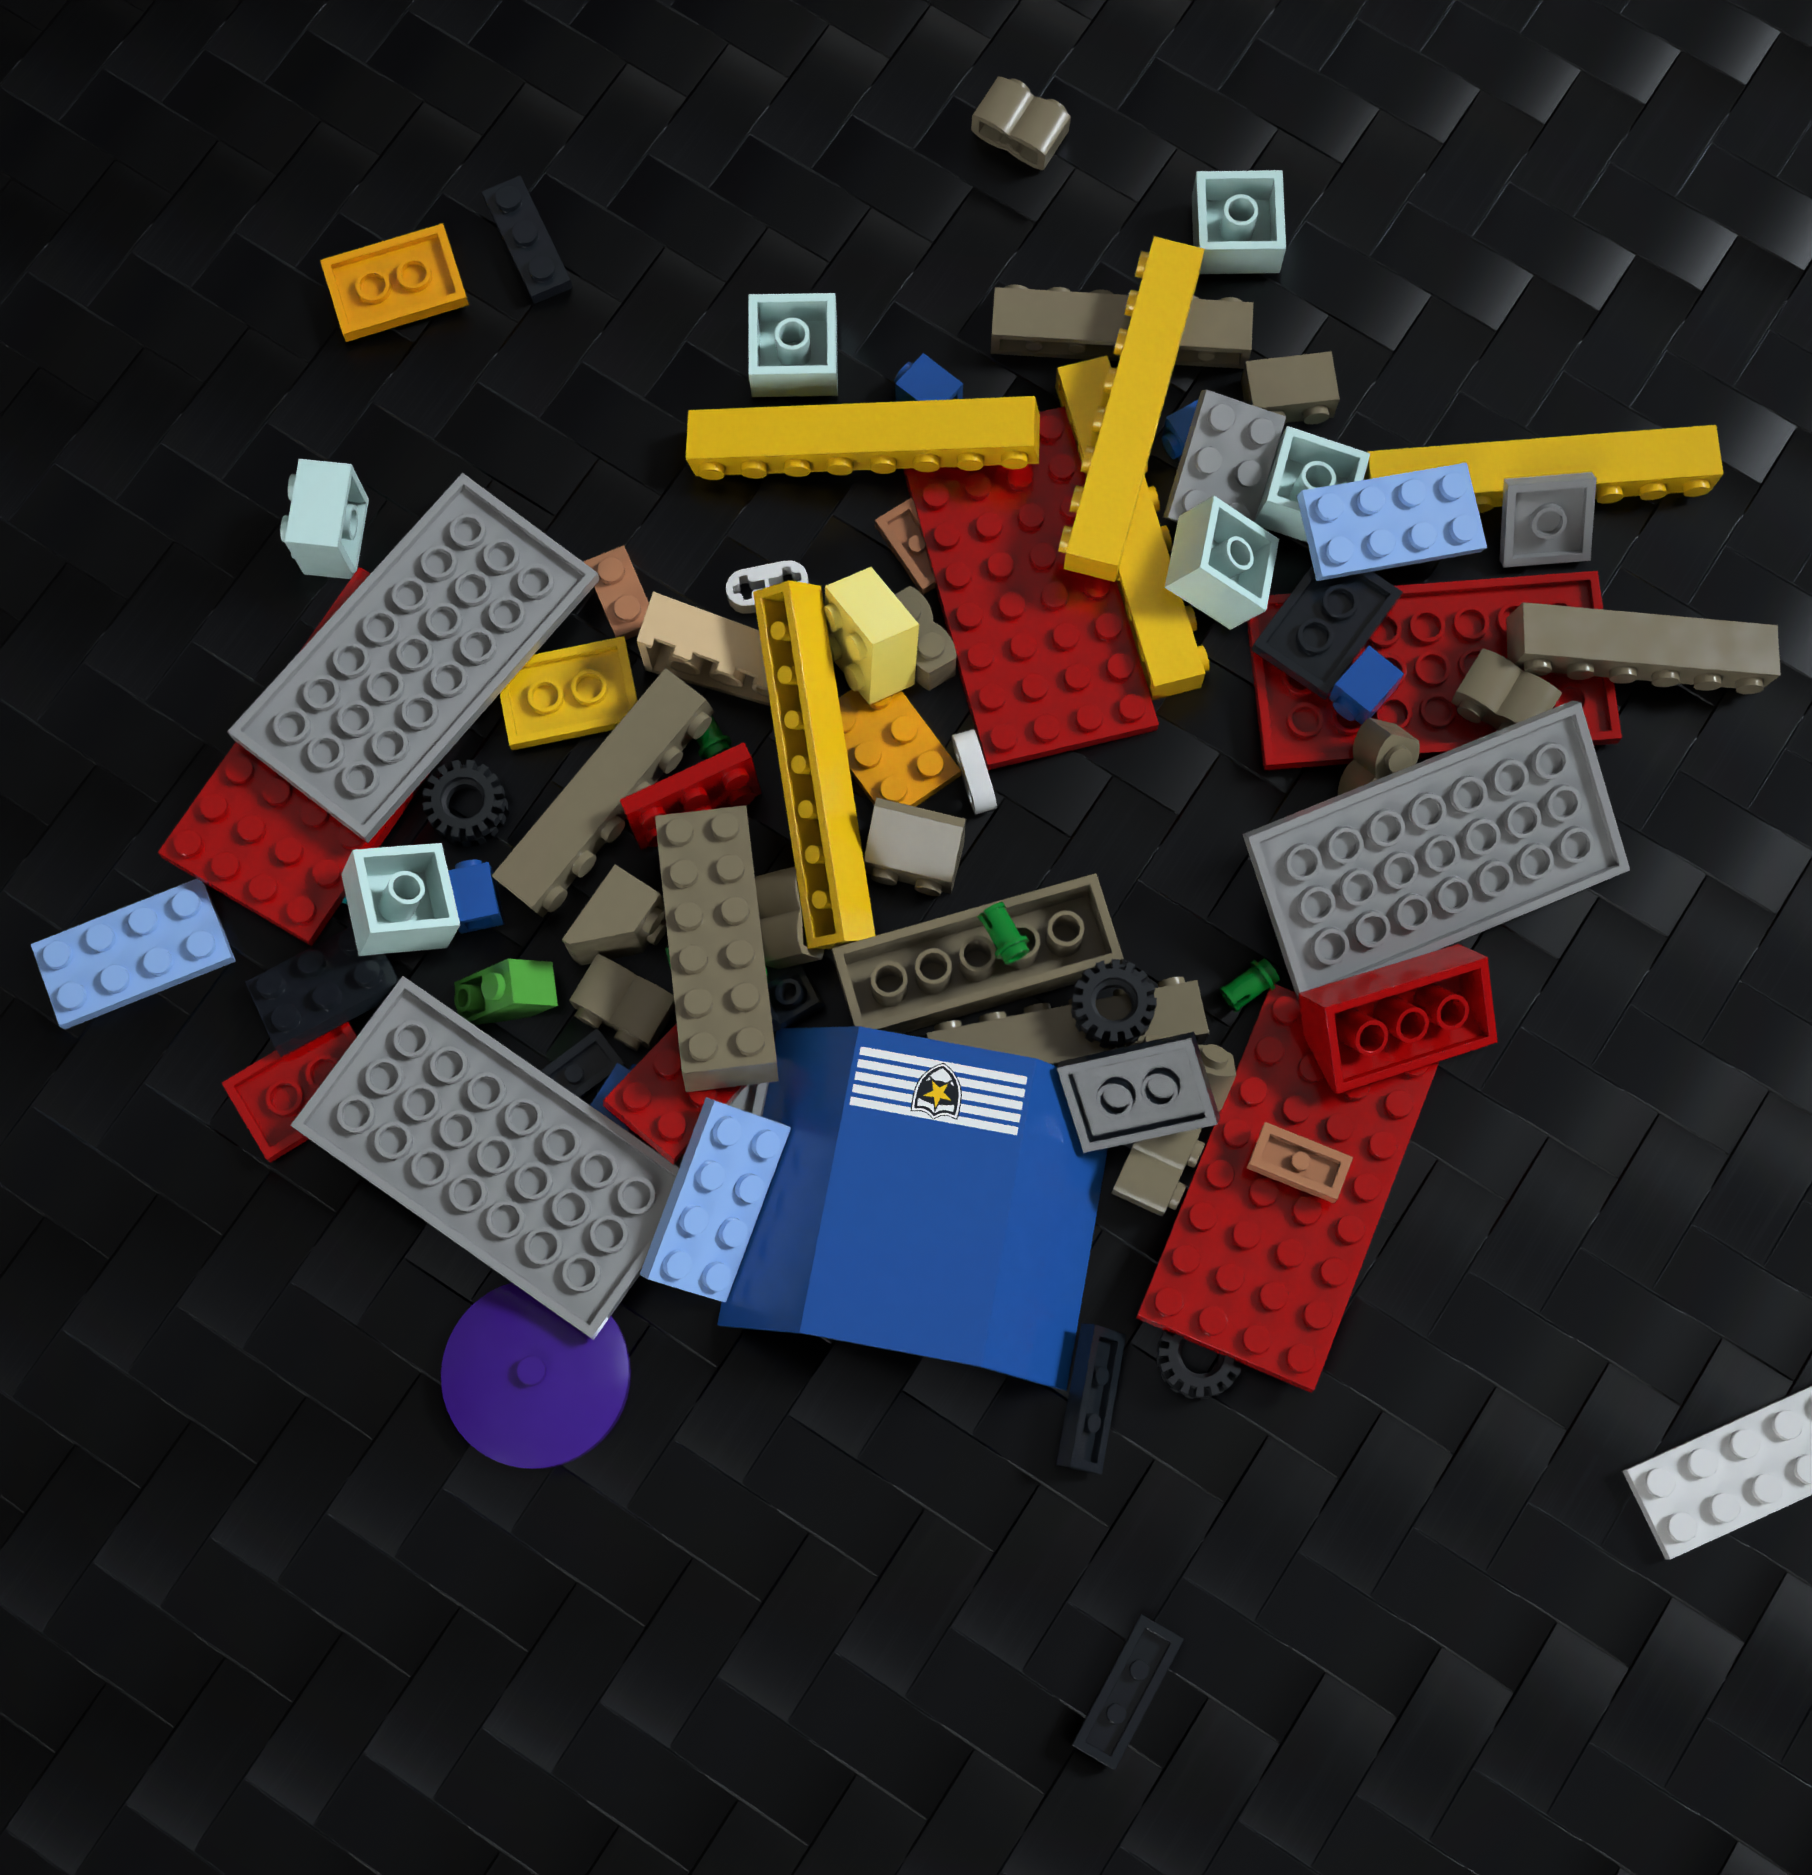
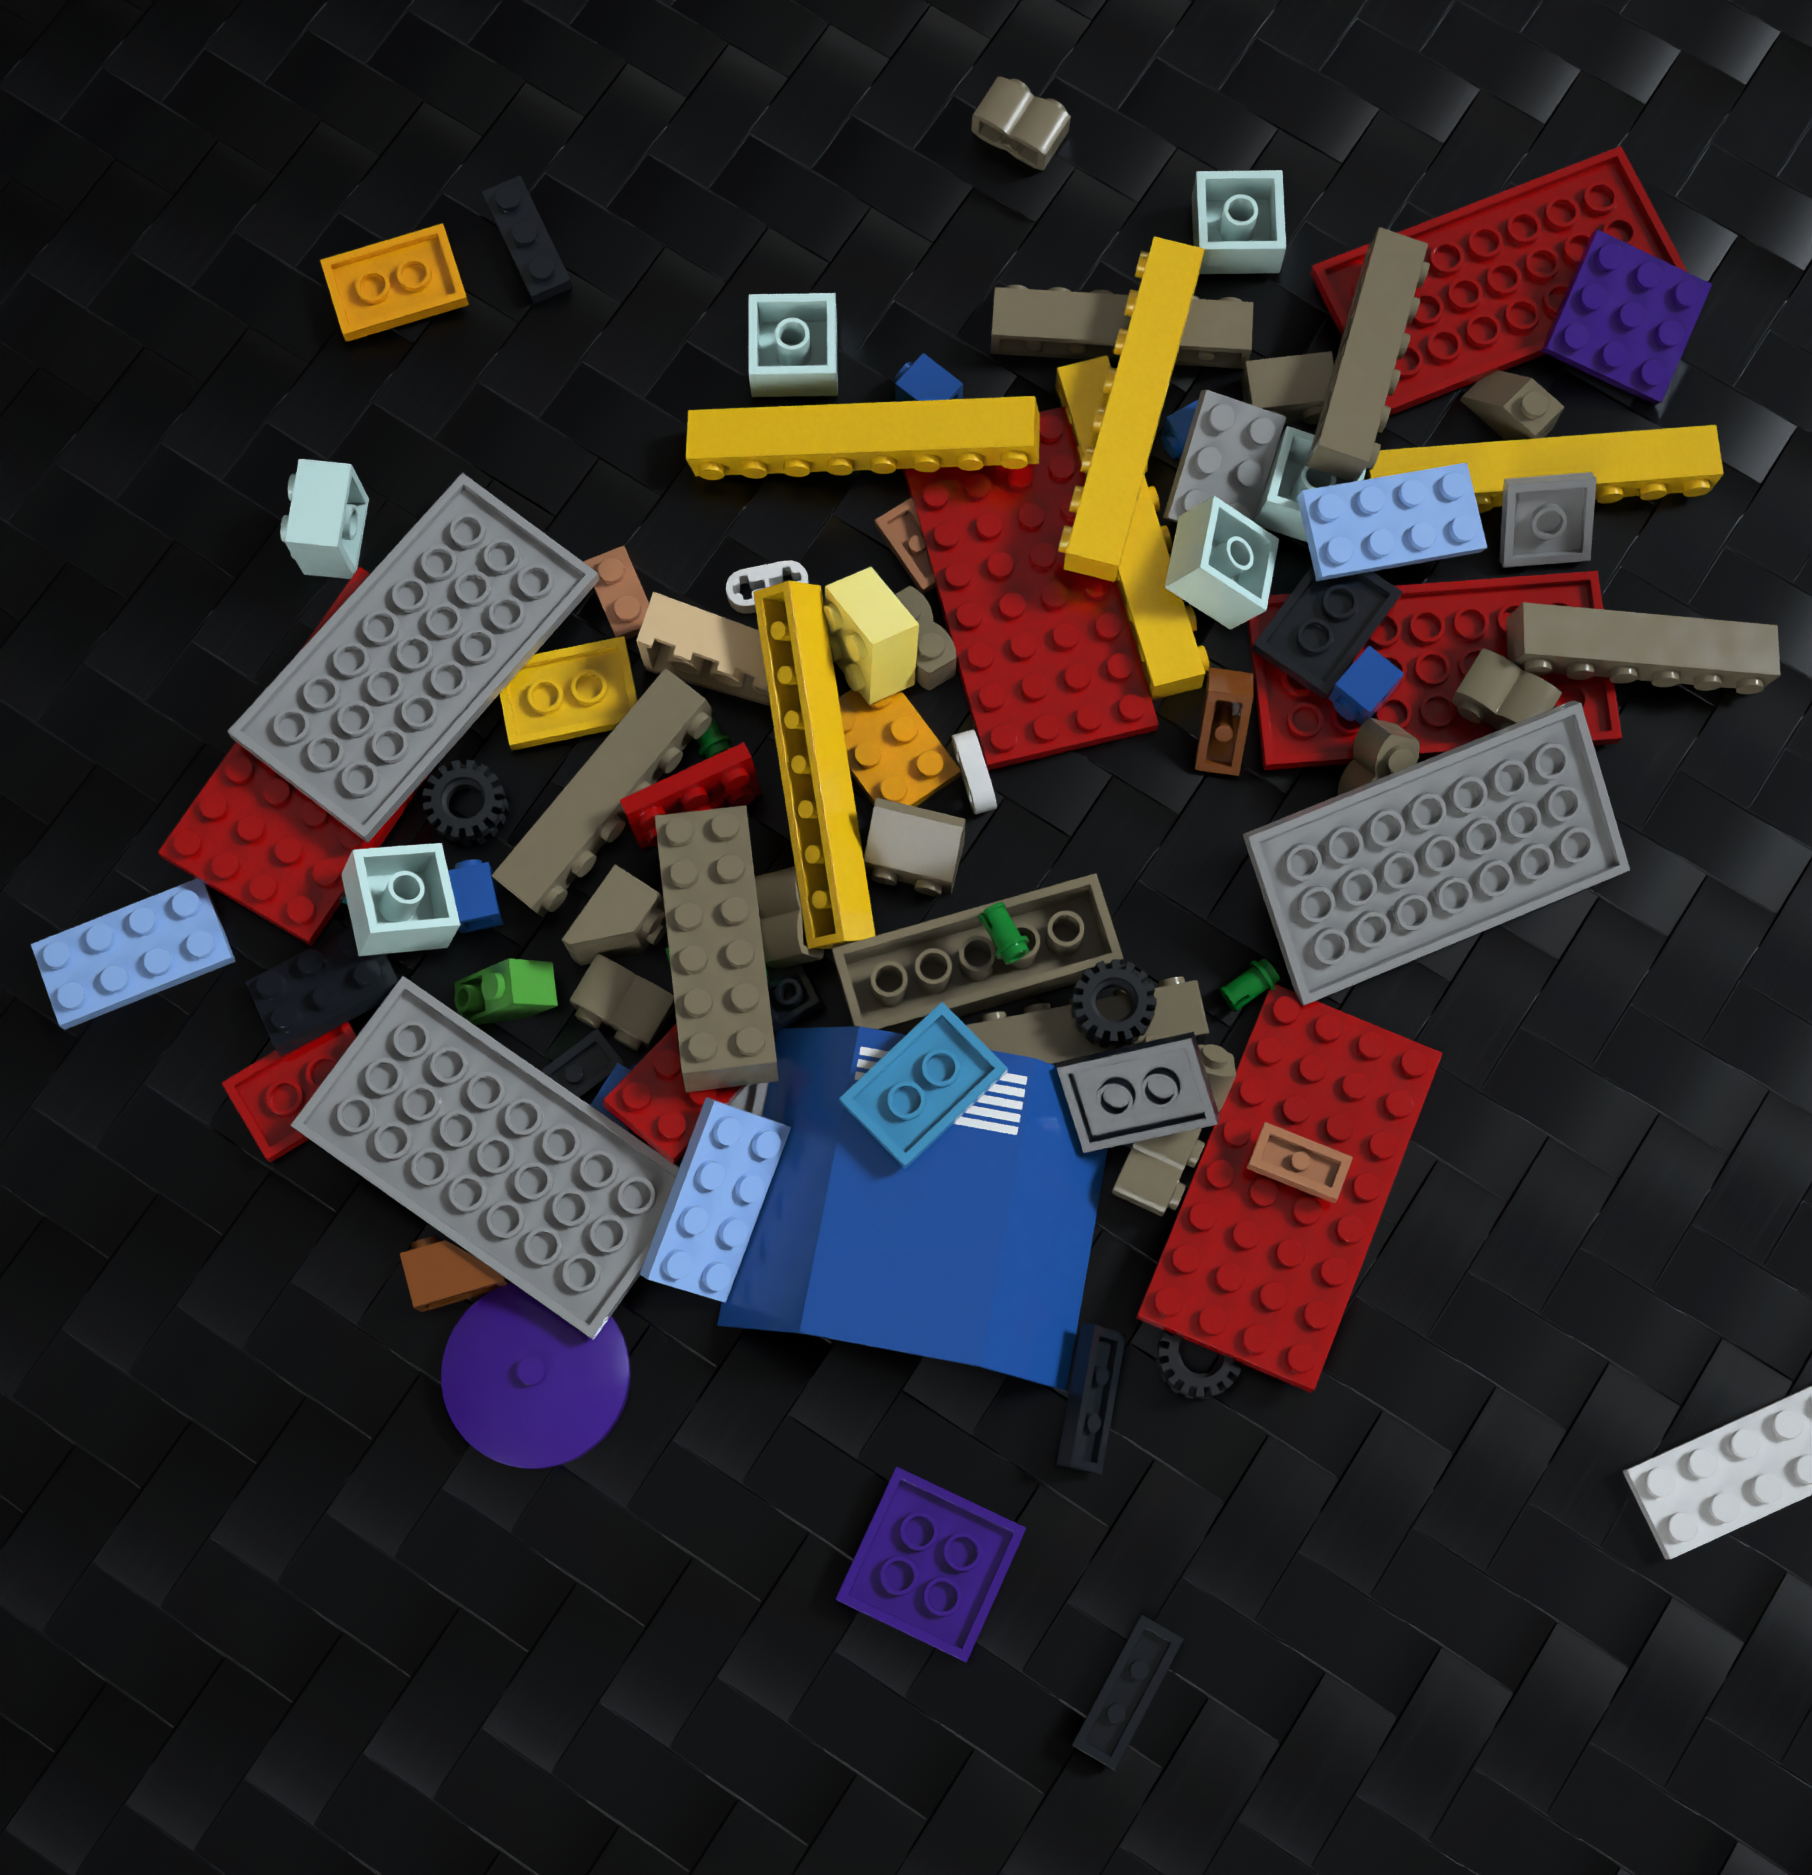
(445, 1274): none -> dark orange slope
(923, 1085): none -> dark azure plate
(931, 1564): none -> dark purple plate
(1224, 721): none -> dark orange slope
(1367, 356): none -> dark tan brick
(1399, 1017): red slope -> none
(1503, 272): none -> red plate
(1513, 406): none -> dark tan slope
(1626, 317): none -> dark purple plate

